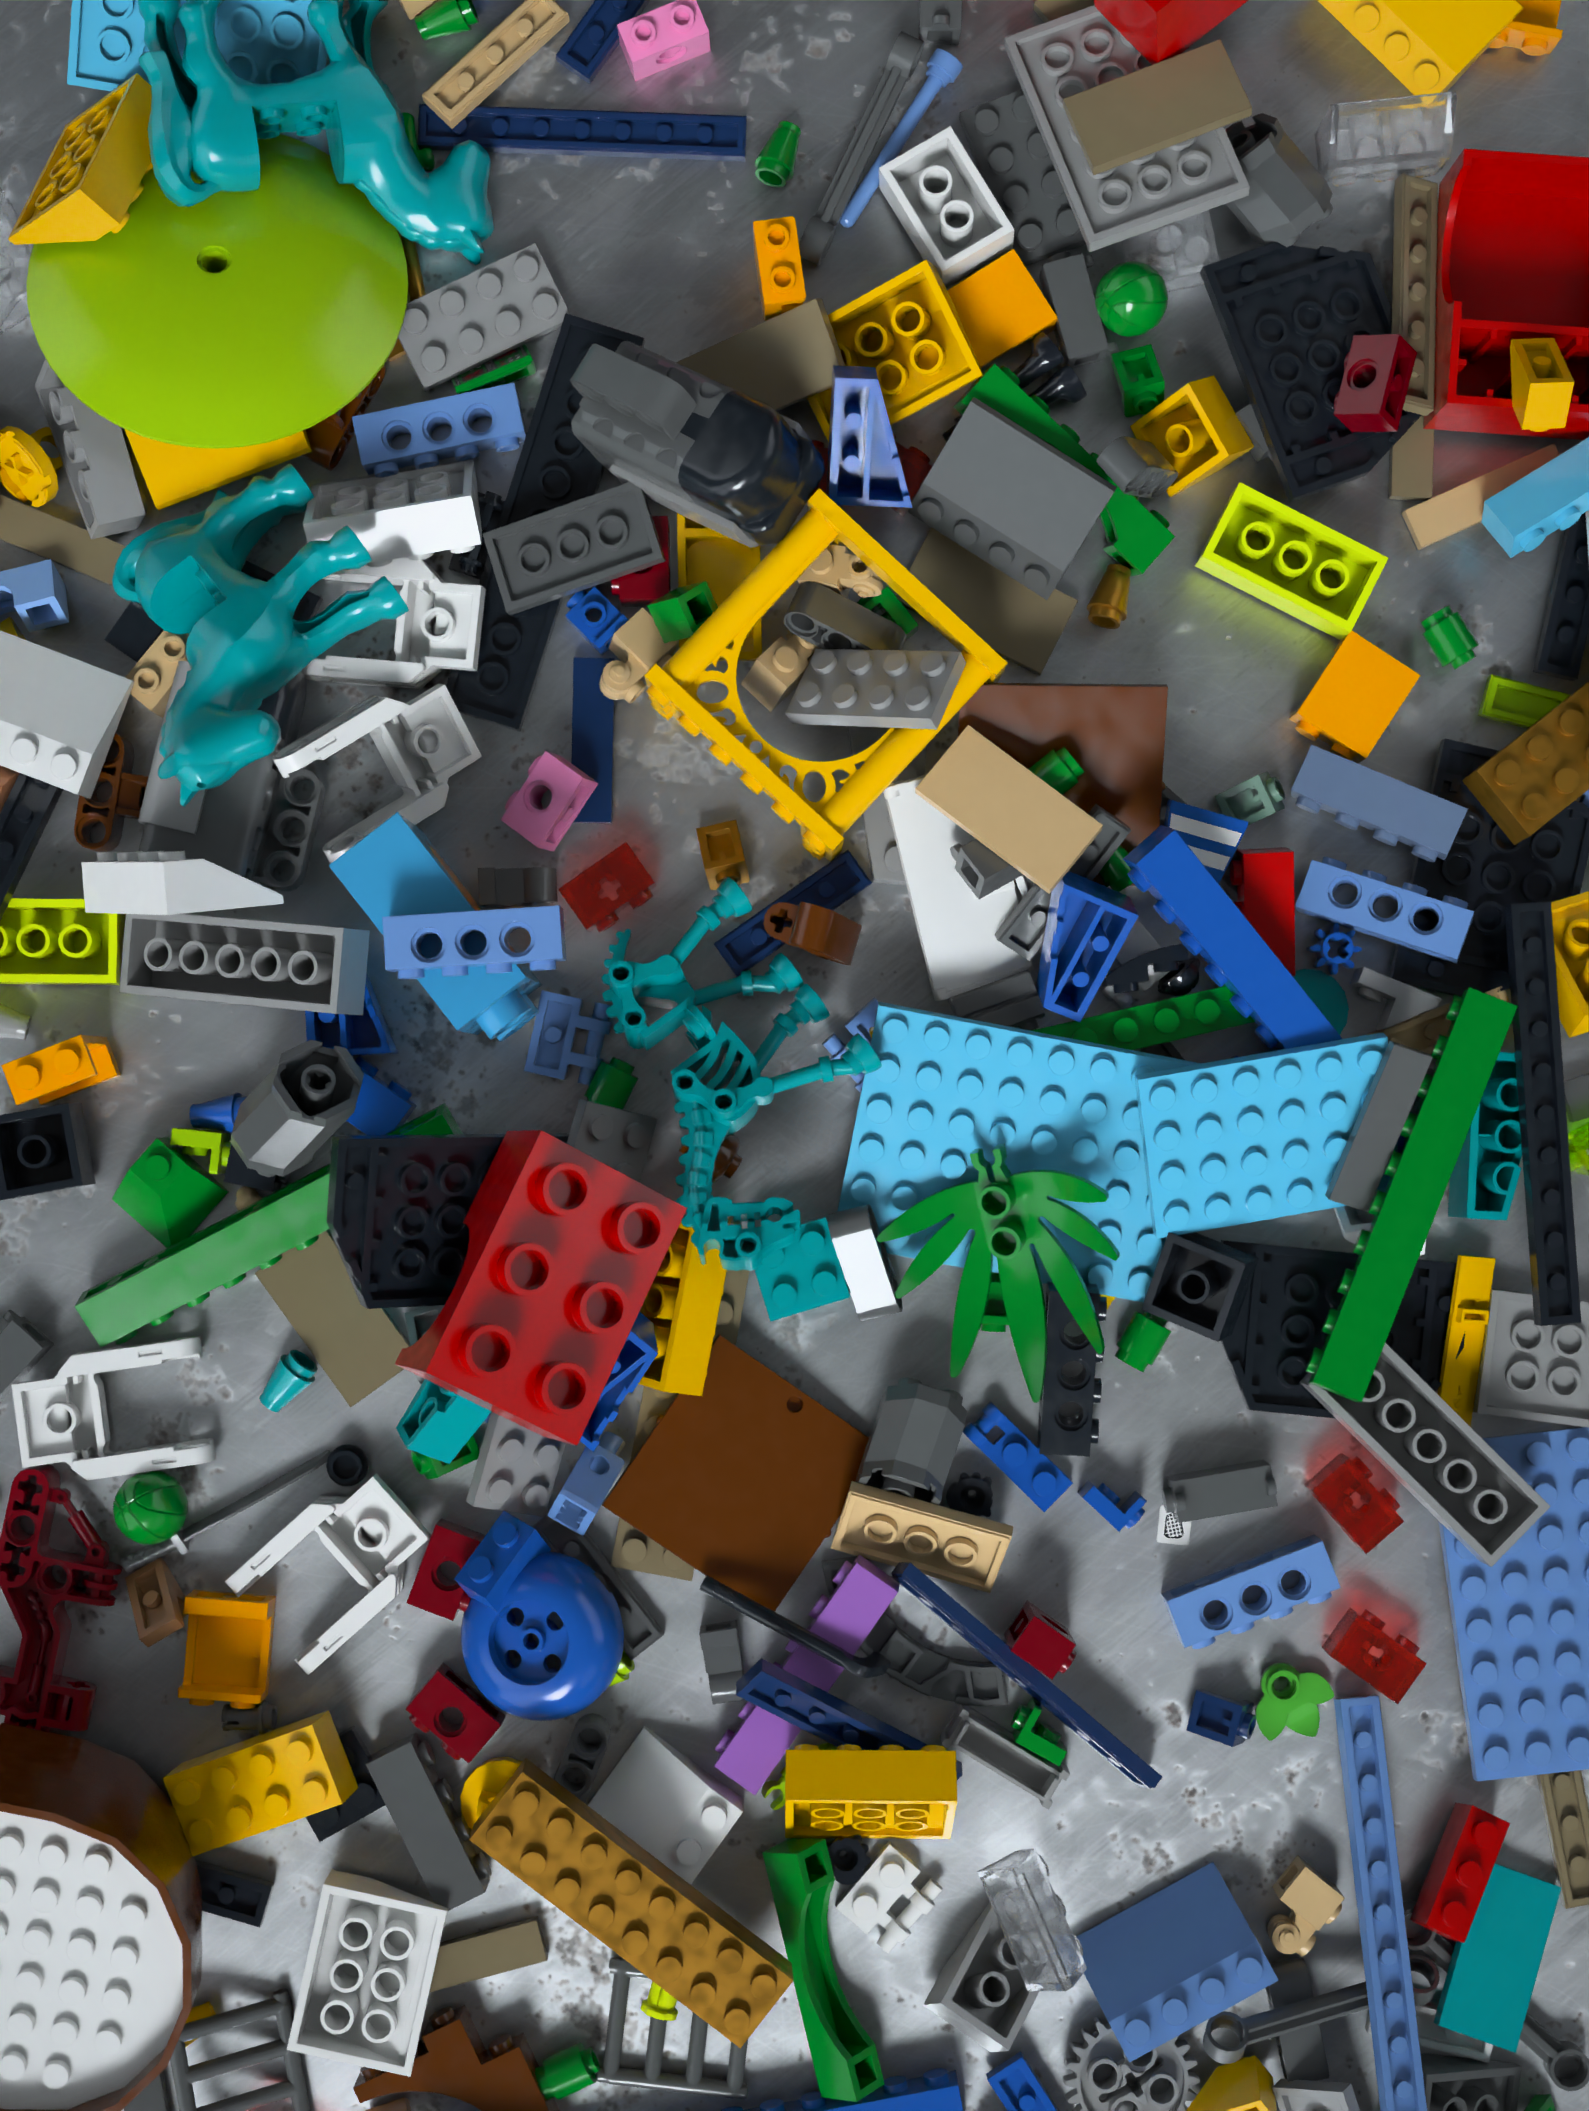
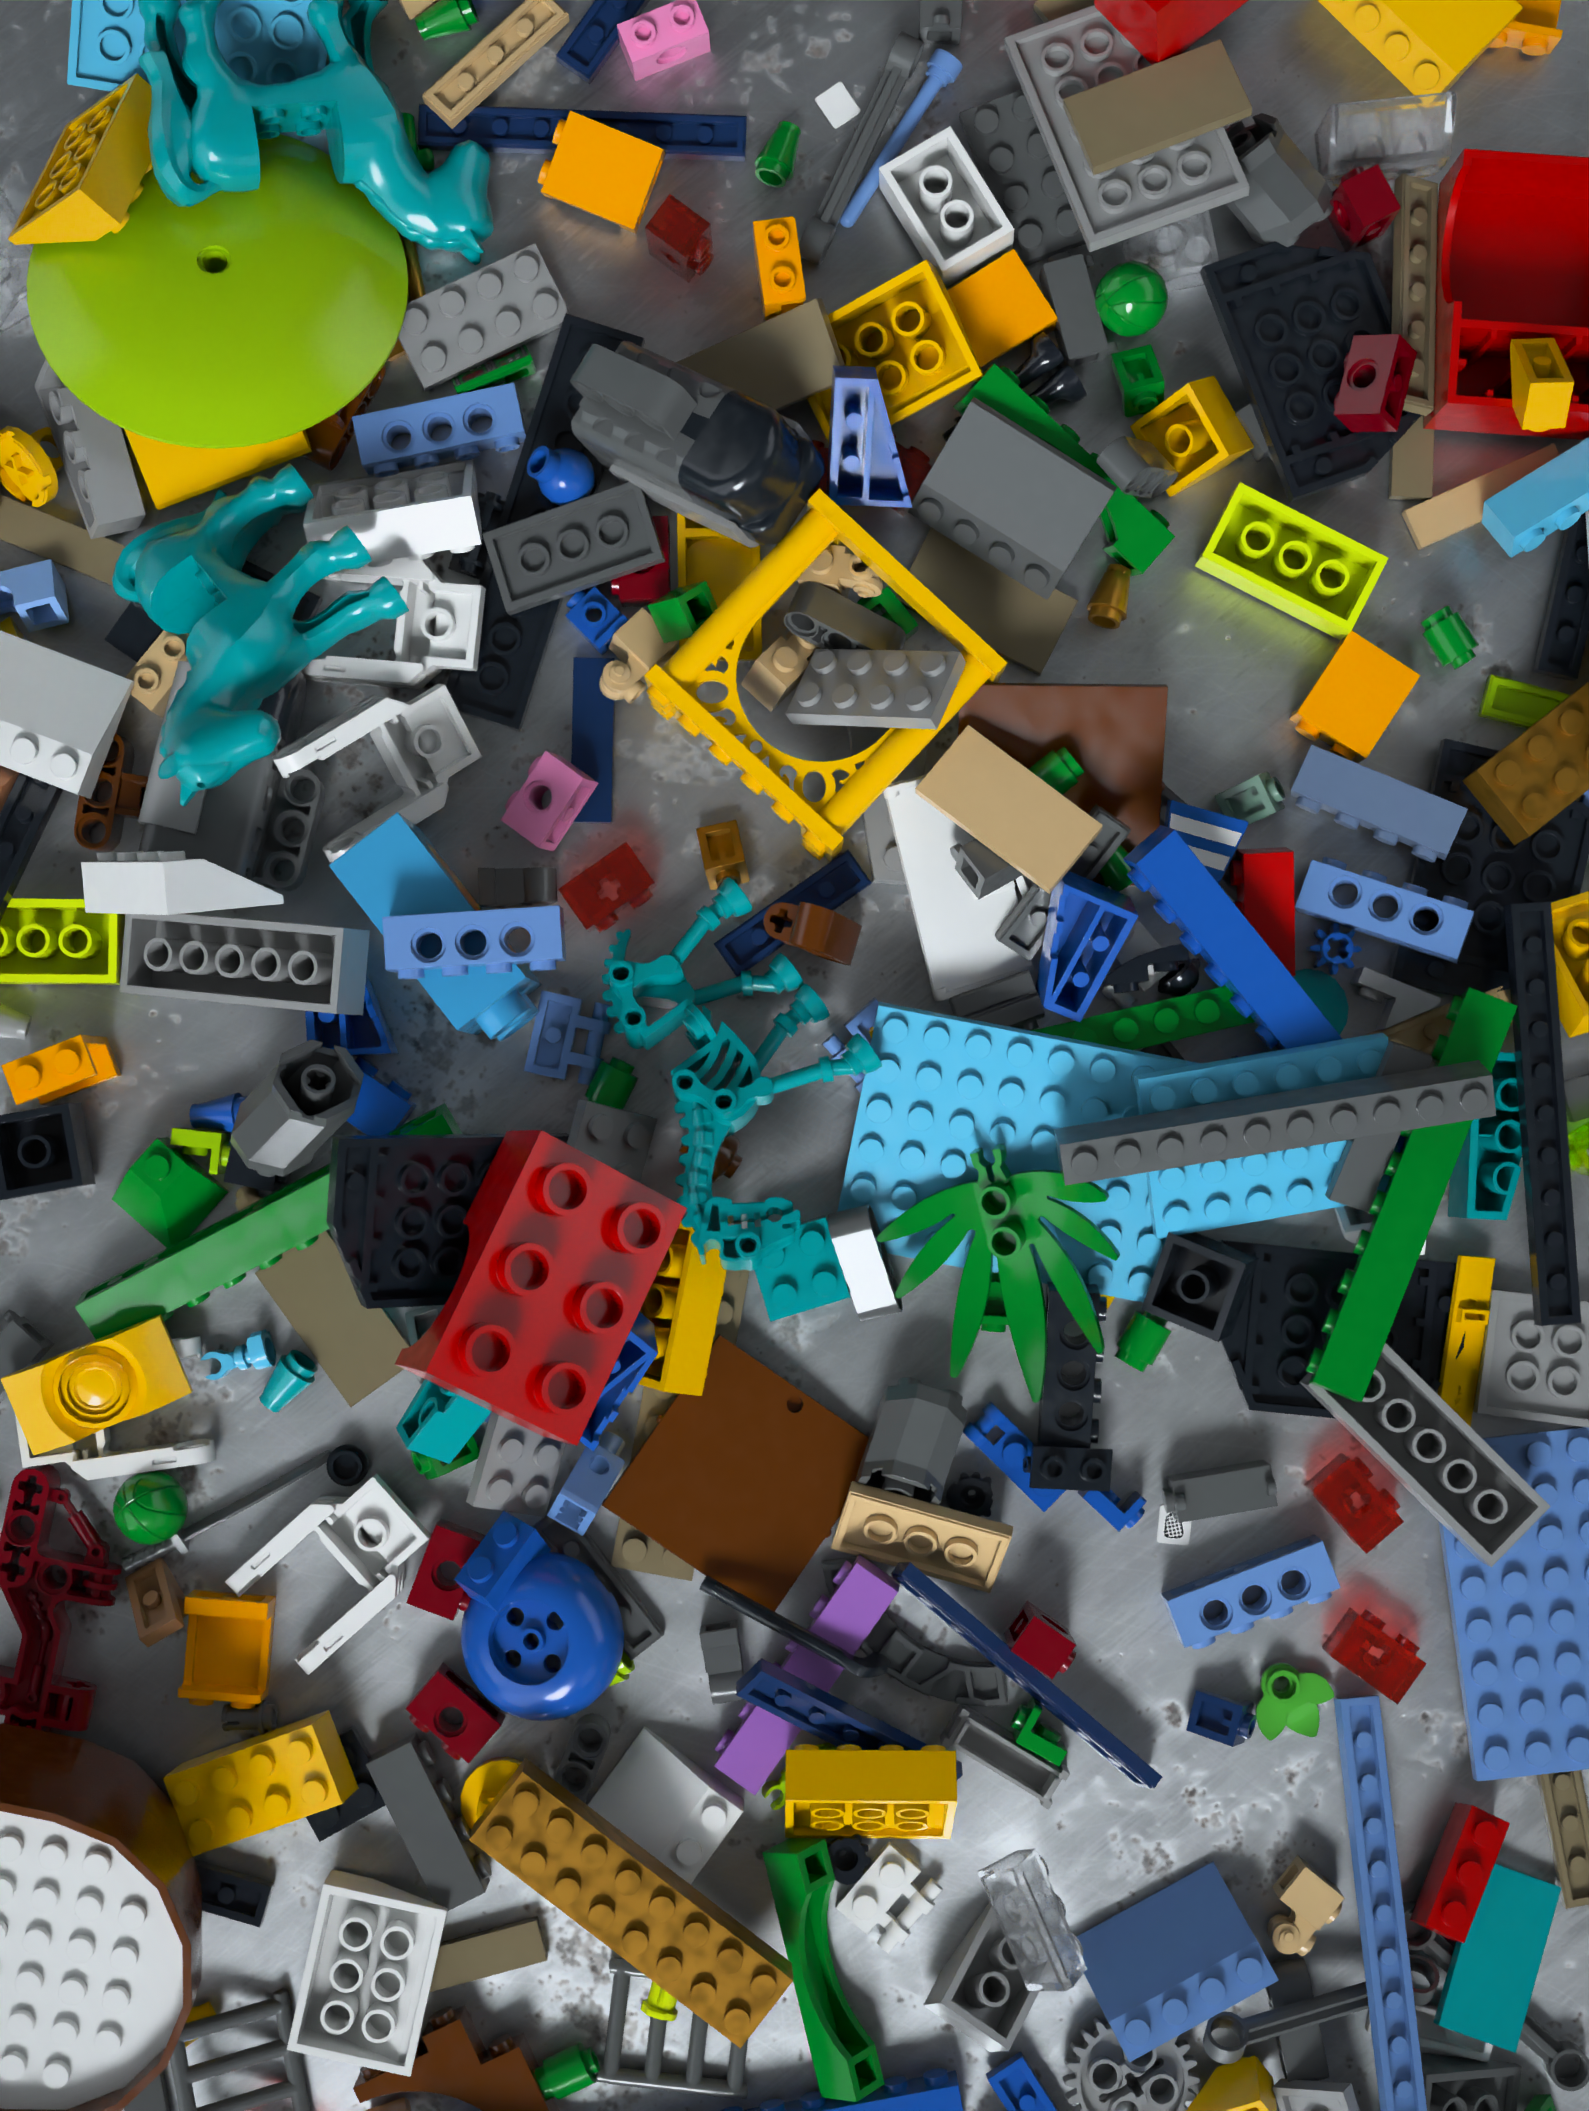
(97, 1385): none -> yellow slope
(259, 1352): none -> medium azure piece
(561, 474): none -> blue piece
(601, 171): none -> light orange panel
(680, 239): none -> clear red brick
(837, 105): none -> white sticker
(1069, 1468): none -> black hinge
(1275, 1122): none -> dark grey brick
(1362, 207): none -> dark red brick

